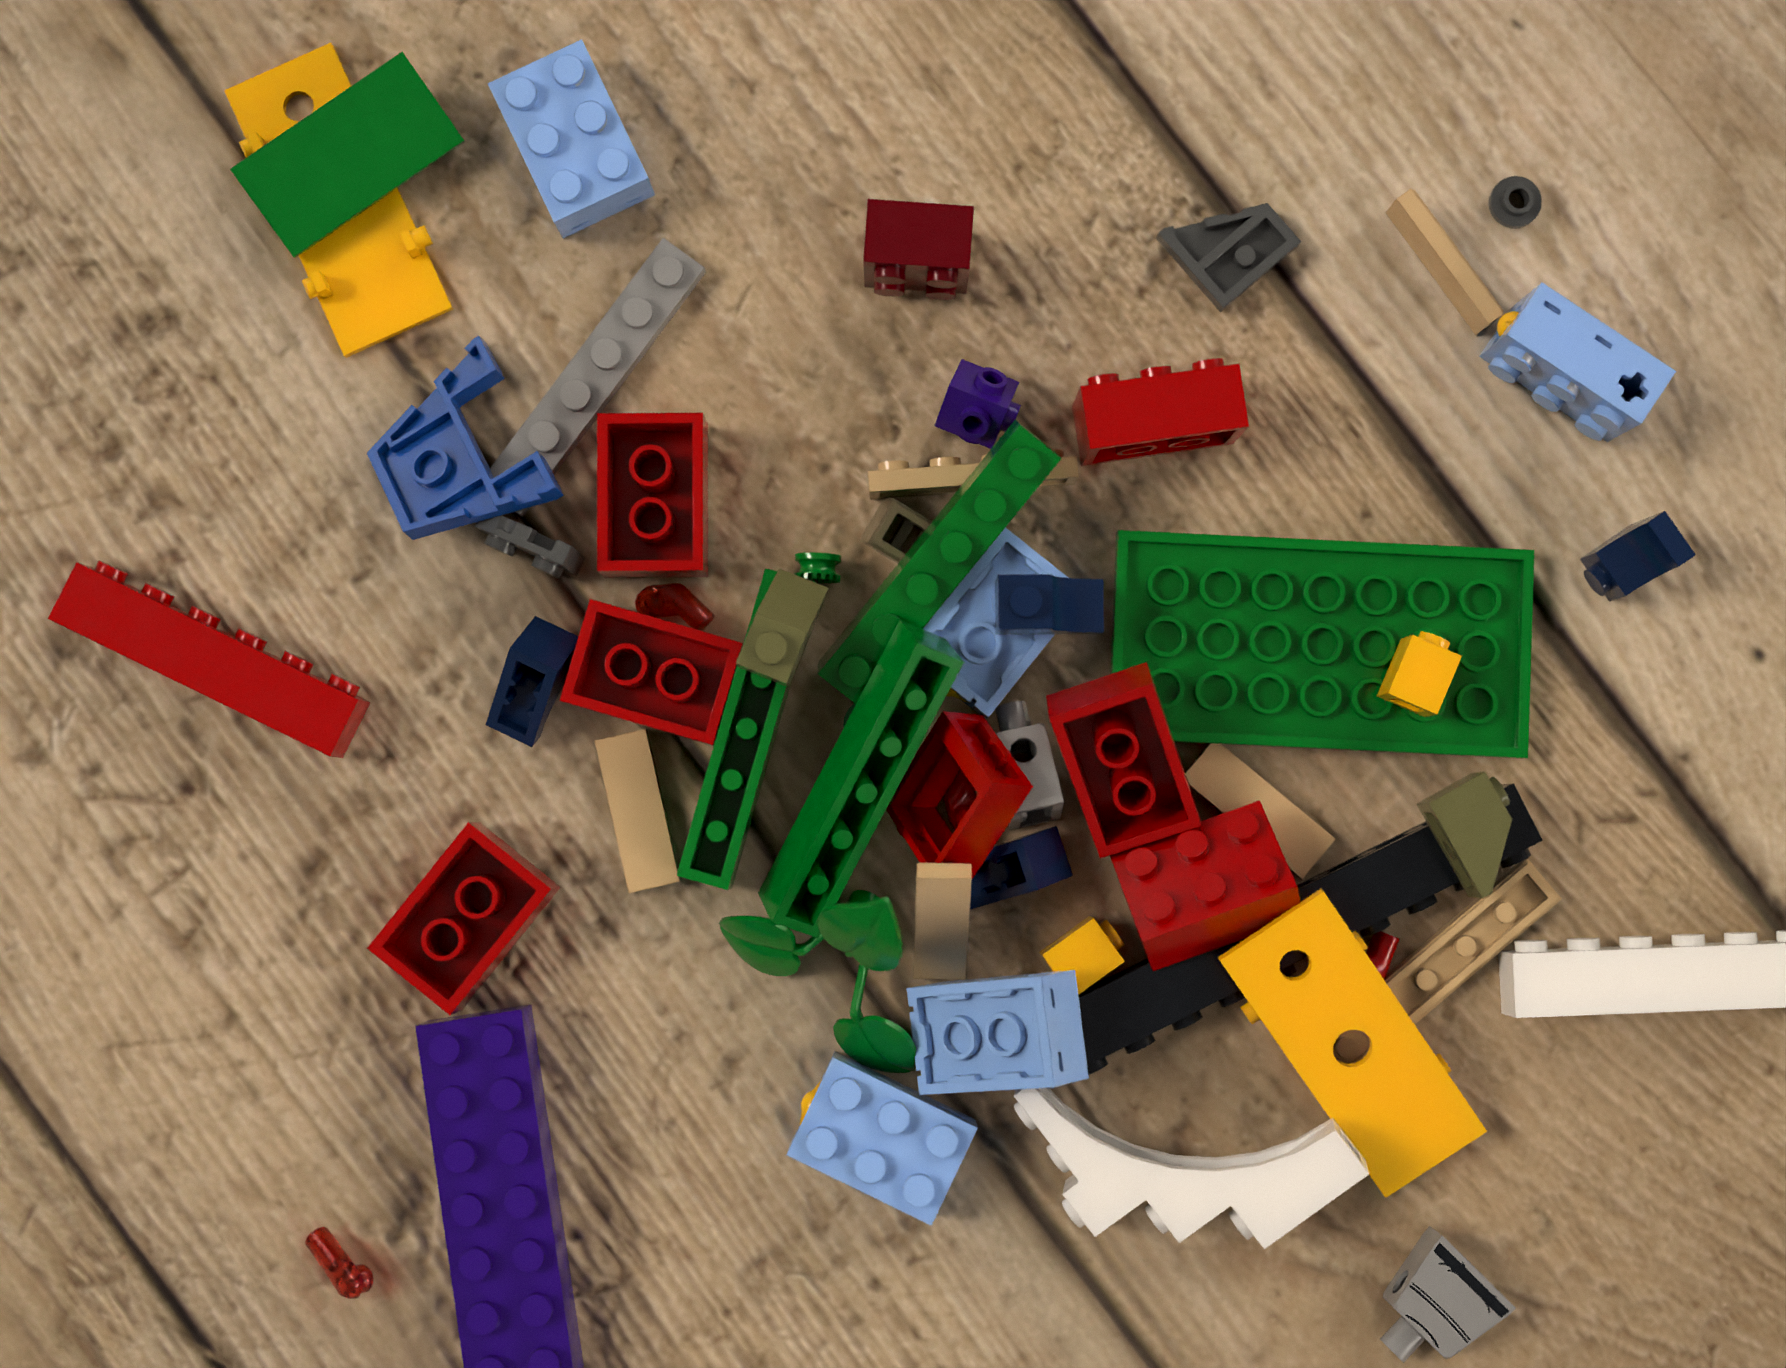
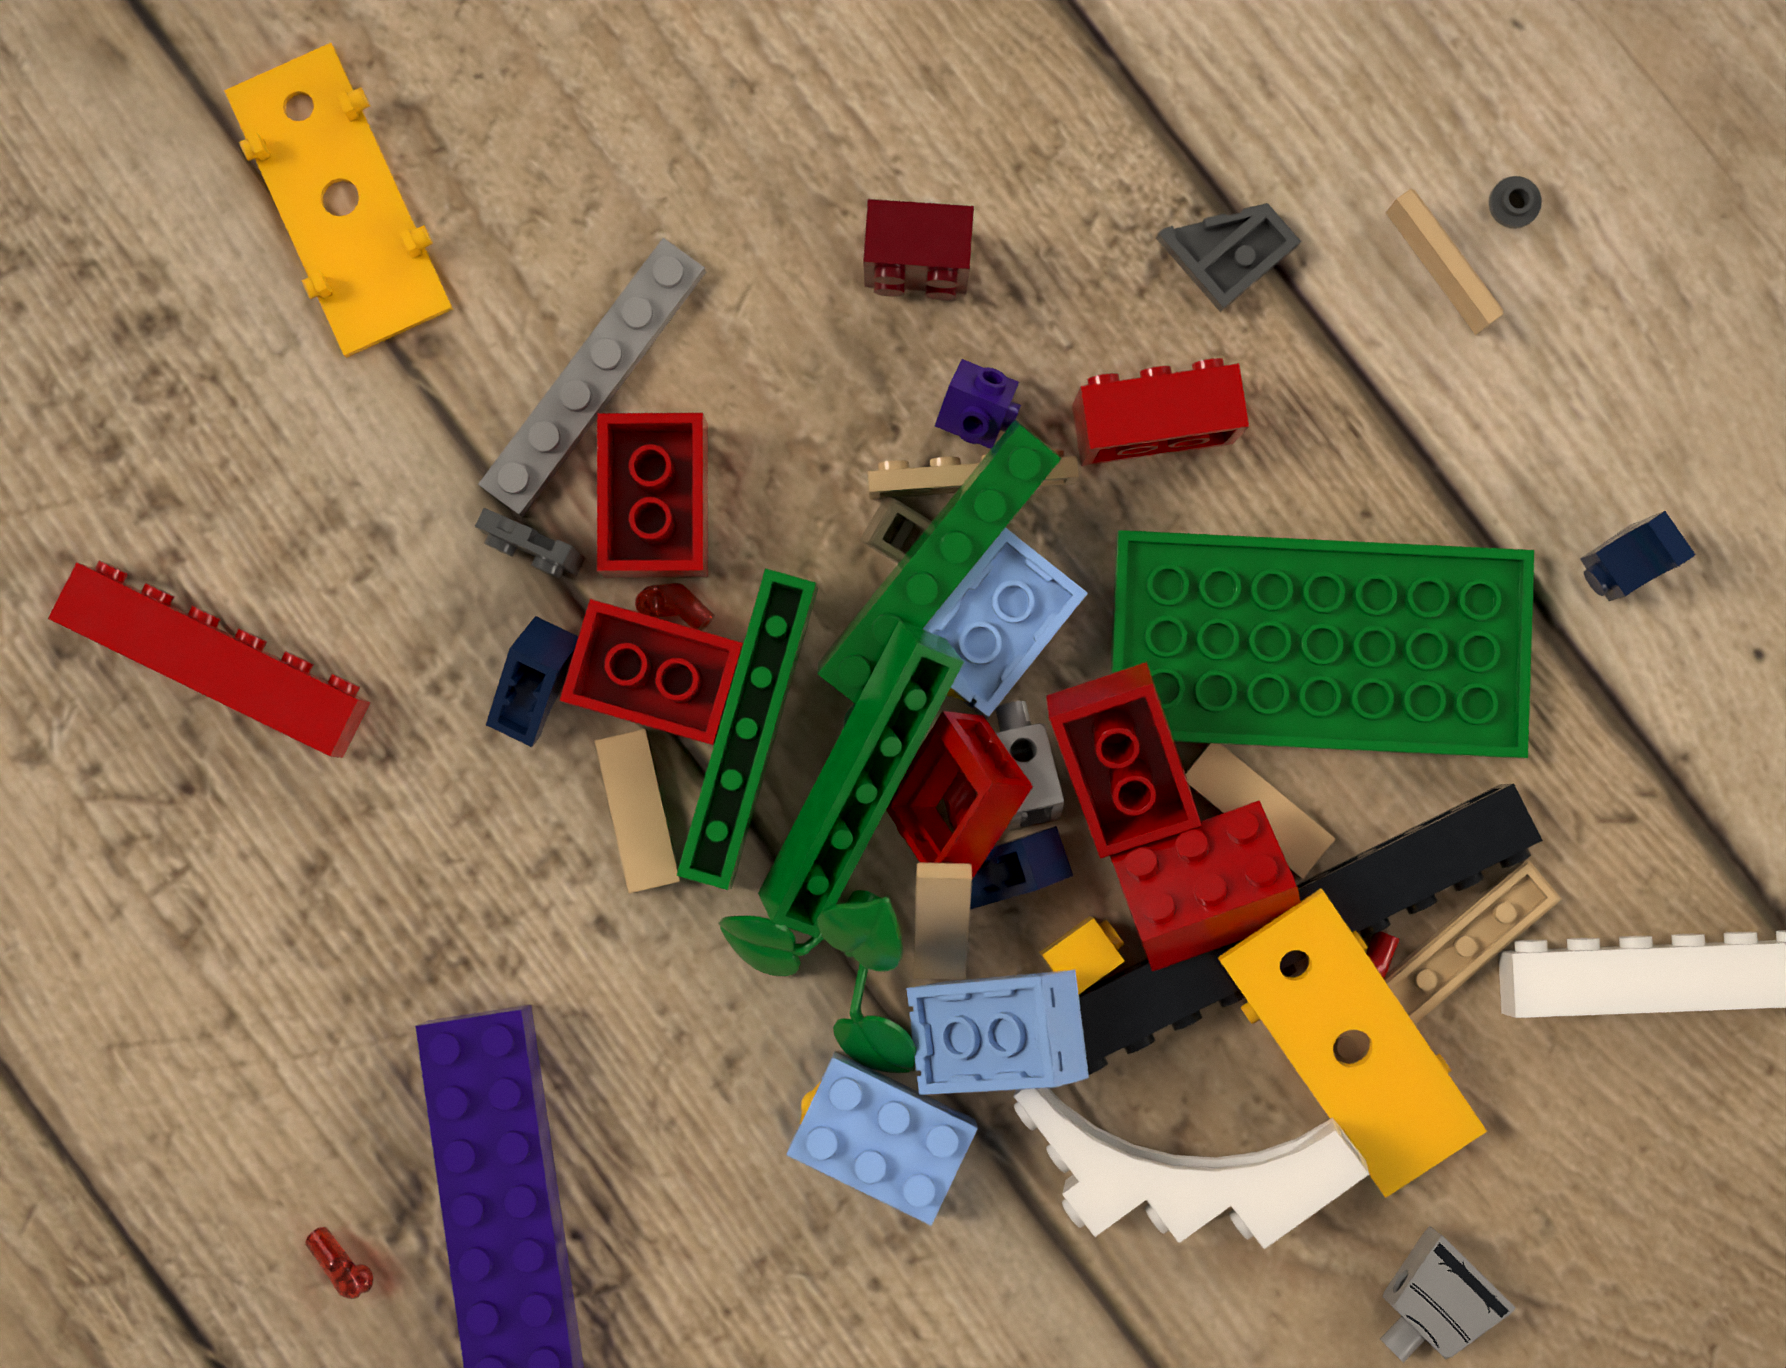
(347, 155): green tile -> none
(436, 467): blue wing -> none
(463, 917): red brick -> none
(571, 139): light blue piece -> none
(782, 628): olive slope -> none
(818, 565): green bush -> none
(1048, 605): dark blue arch -> none
(1420, 674): yellow brick -> none
(1471, 829): olive slope -> none
(1576, 364): light blue piece -> none

